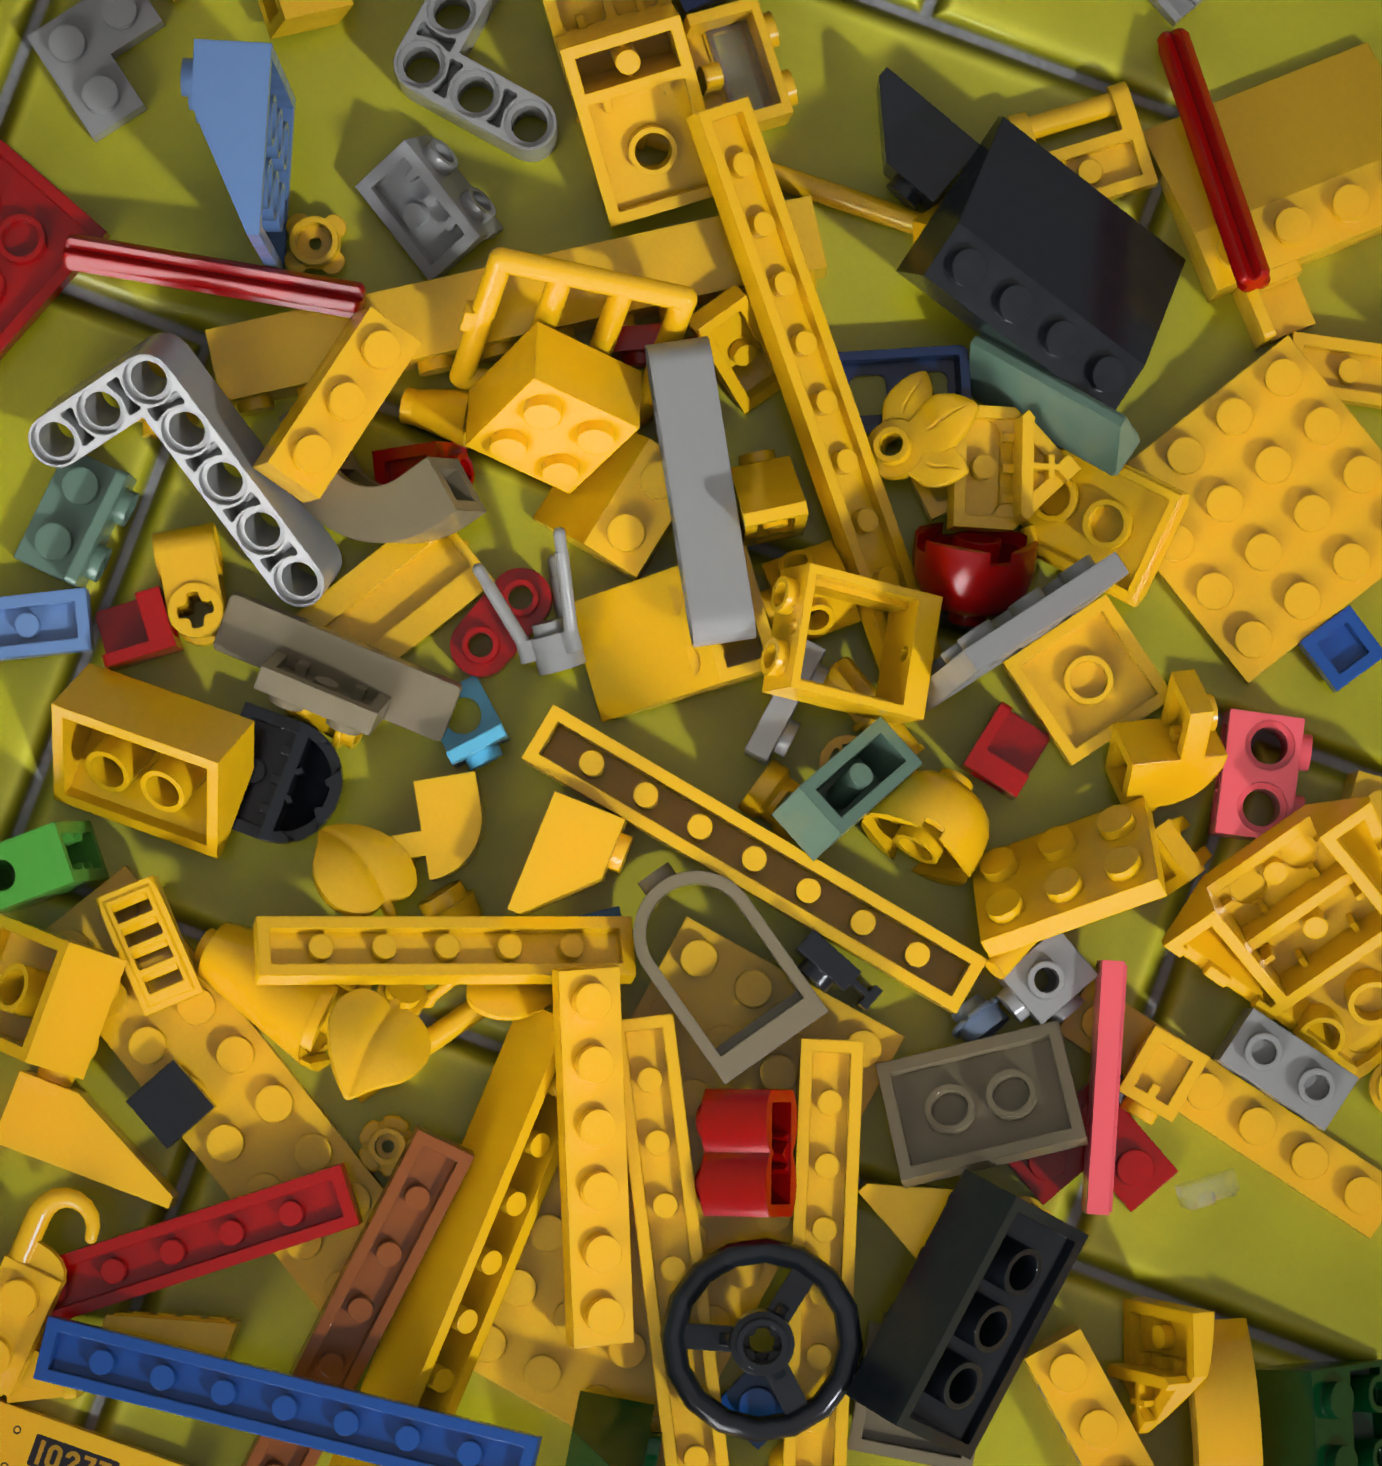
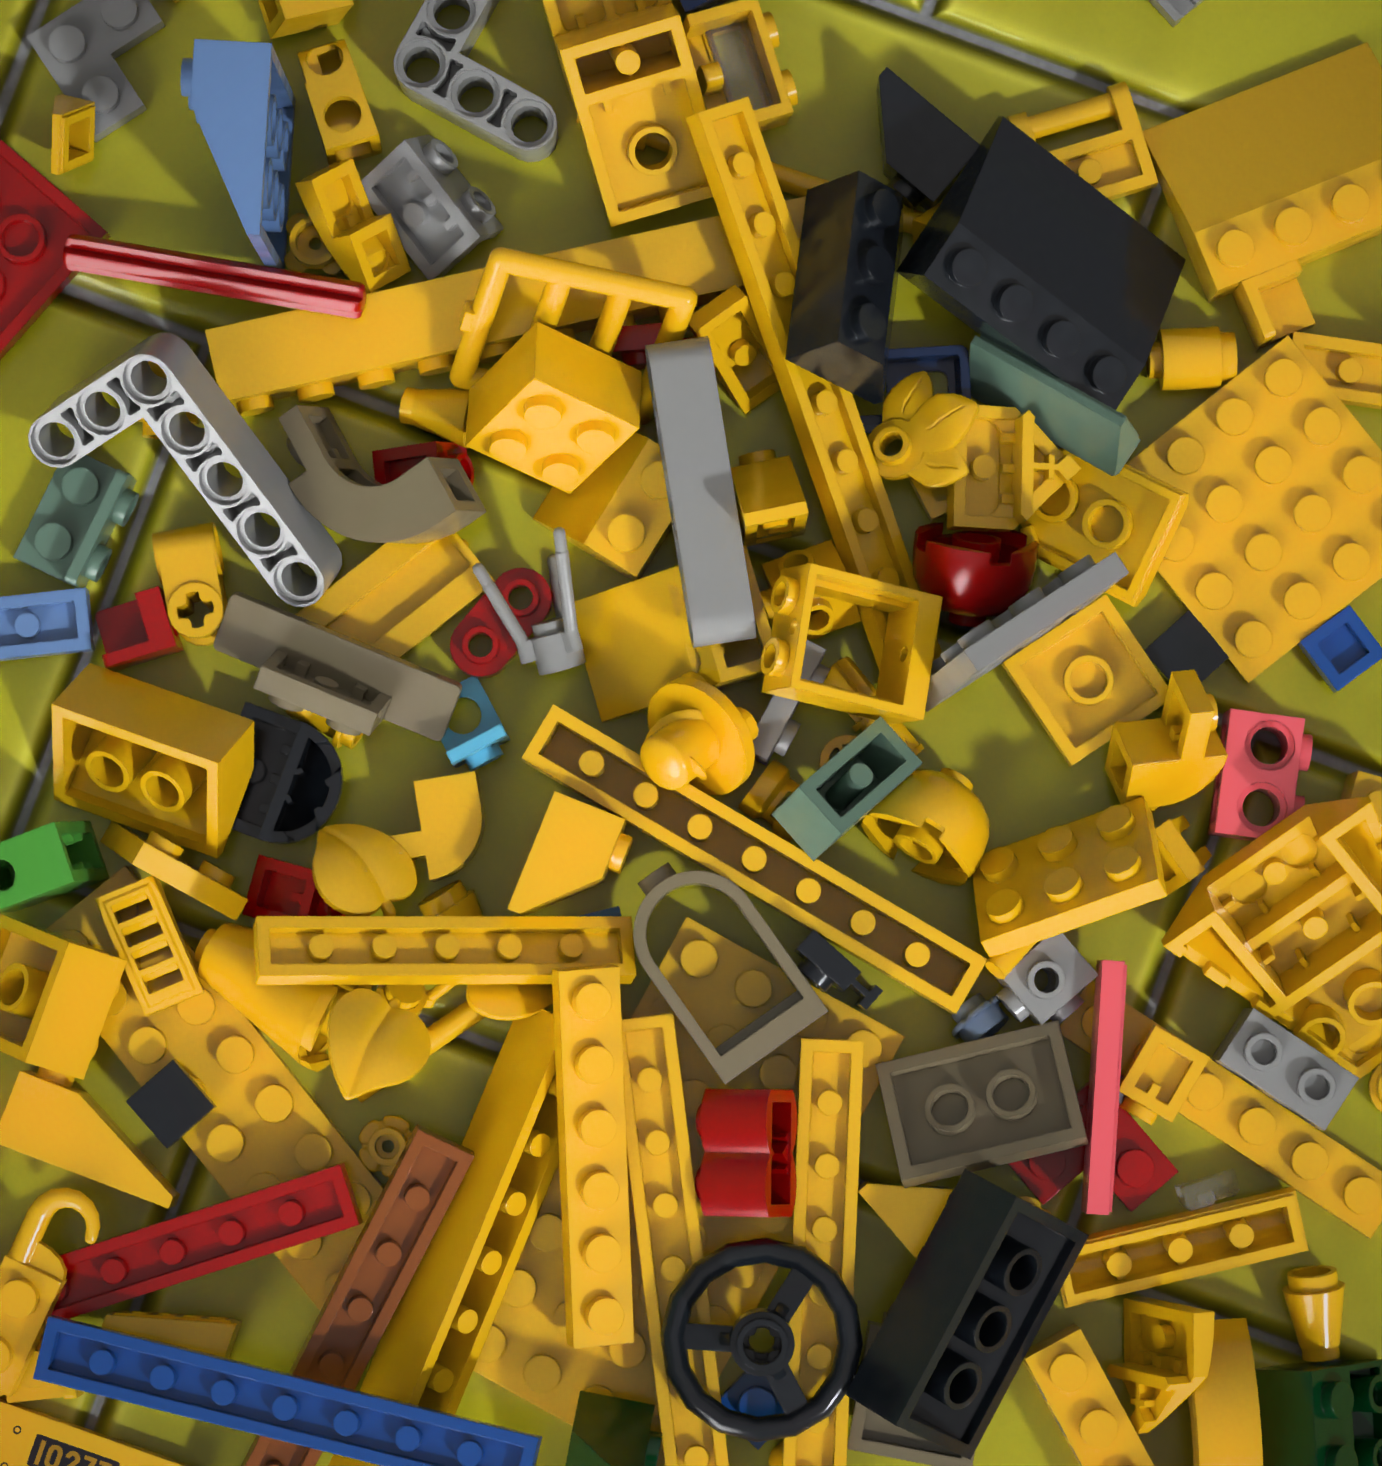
(72, 133): none -> yellow slope
(162, 860): none -> yellow wing
(284, 890): none -> red bracket
(337, 405): yellow brick -> none
(339, 103): none -> yellow leg
(359, 242): none -> yellow slope
(697, 738): none -> yellow plate
(847, 283): none -> black slope
(1005, 752): red panel -> none
(1186, 647): none -> black tile
(1186, 1246): none -> yellow brick
(1192, 358): none -> yellow brick
(1213, 160): red axle -> none
(1316, 1310): none -> yellow cone

